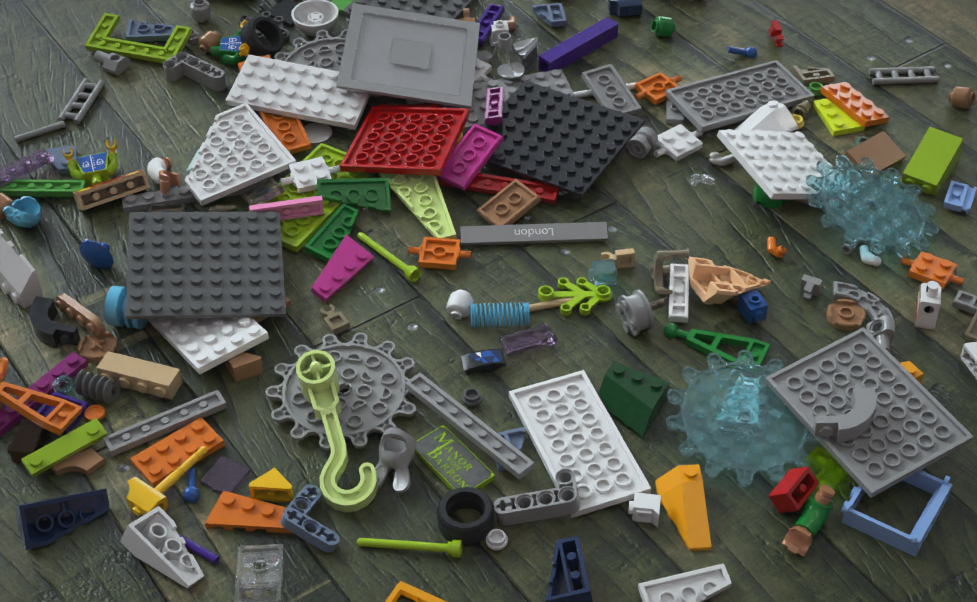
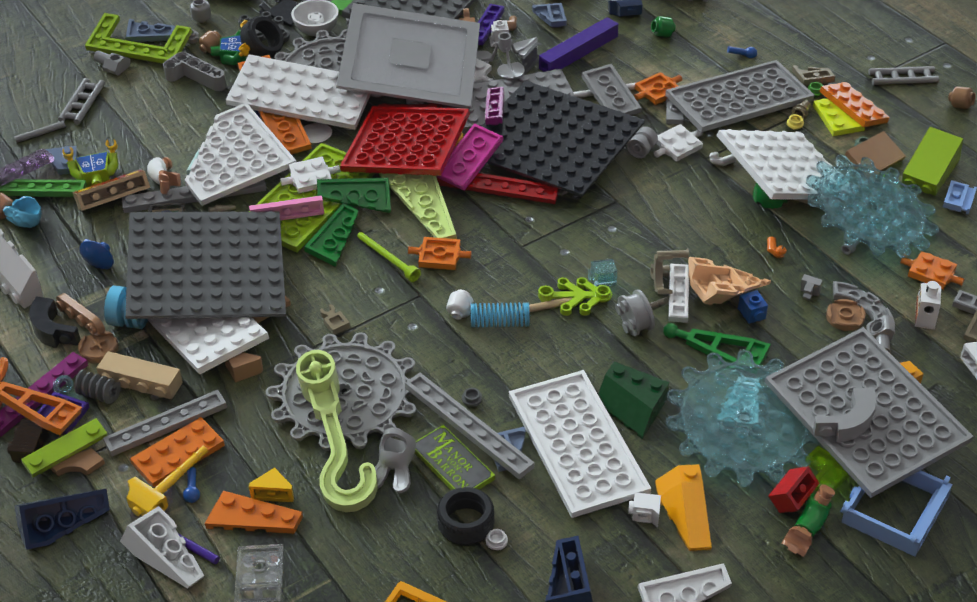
(95, 411): orange piece -> none
(225, 475): clear purple piece -> none
(262, 192): clear smoke tile -> none
(301, 516): sand blue beam -> none
(342, 267): dark pink wing -> none
(452, 548): lime piece -> none
(489, 359): black slope -> none
(509, 204): medium nougat tile -> none
(513, 509): light grey beam -> none
(527, 339): clear purple plate -> none
(533, 233): light grey tile -> none
(622, 258): tan plate -> none
(696, 178): clear arm -> none
(770, 118): white wedge -> none
(775, 33): red plate -> none
(867, 257): white arm -> none

